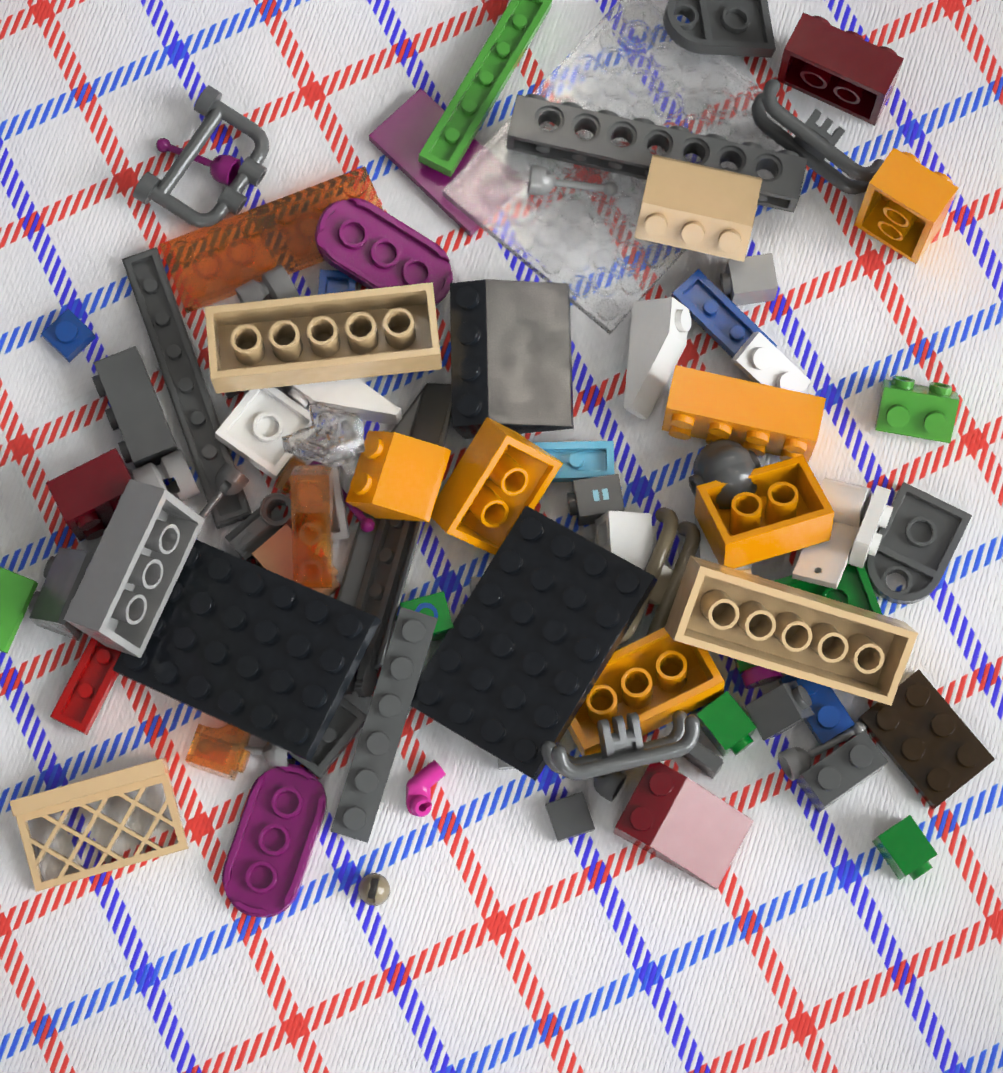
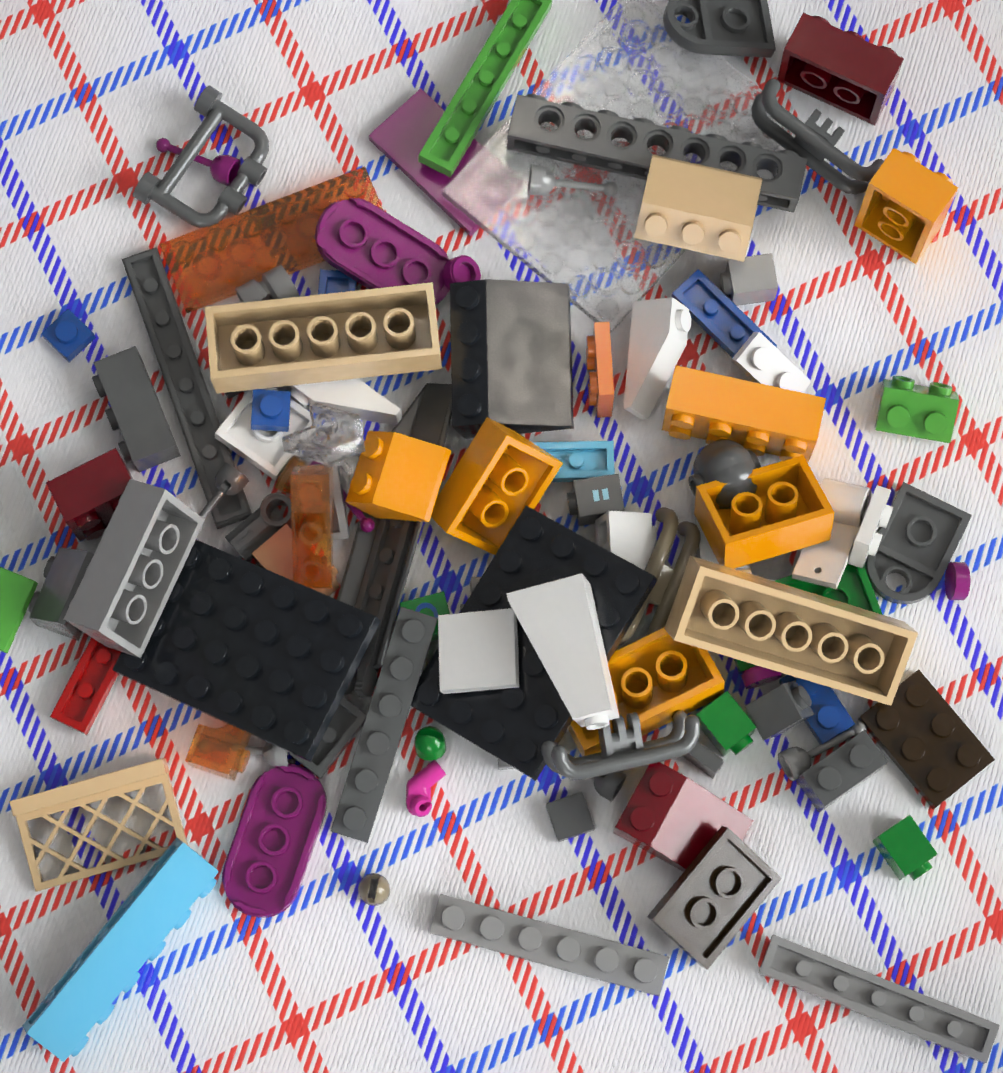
(120, 950): none -> medium azure brick
(170, 466): light grey wheel -> none
(270, 410): none -> blue plate
(430, 743): none -> green hinge
(461, 270): none -> magenta tile
(478, 651): none -> white tile
(549, 945): none -> light grey plate
(568, 640): none -> white slope
(600, 360): none -> orange plate
(714, 897): none -> plate
(879, 999): none -> light grey plate
(957, 581): none -> magenta tile

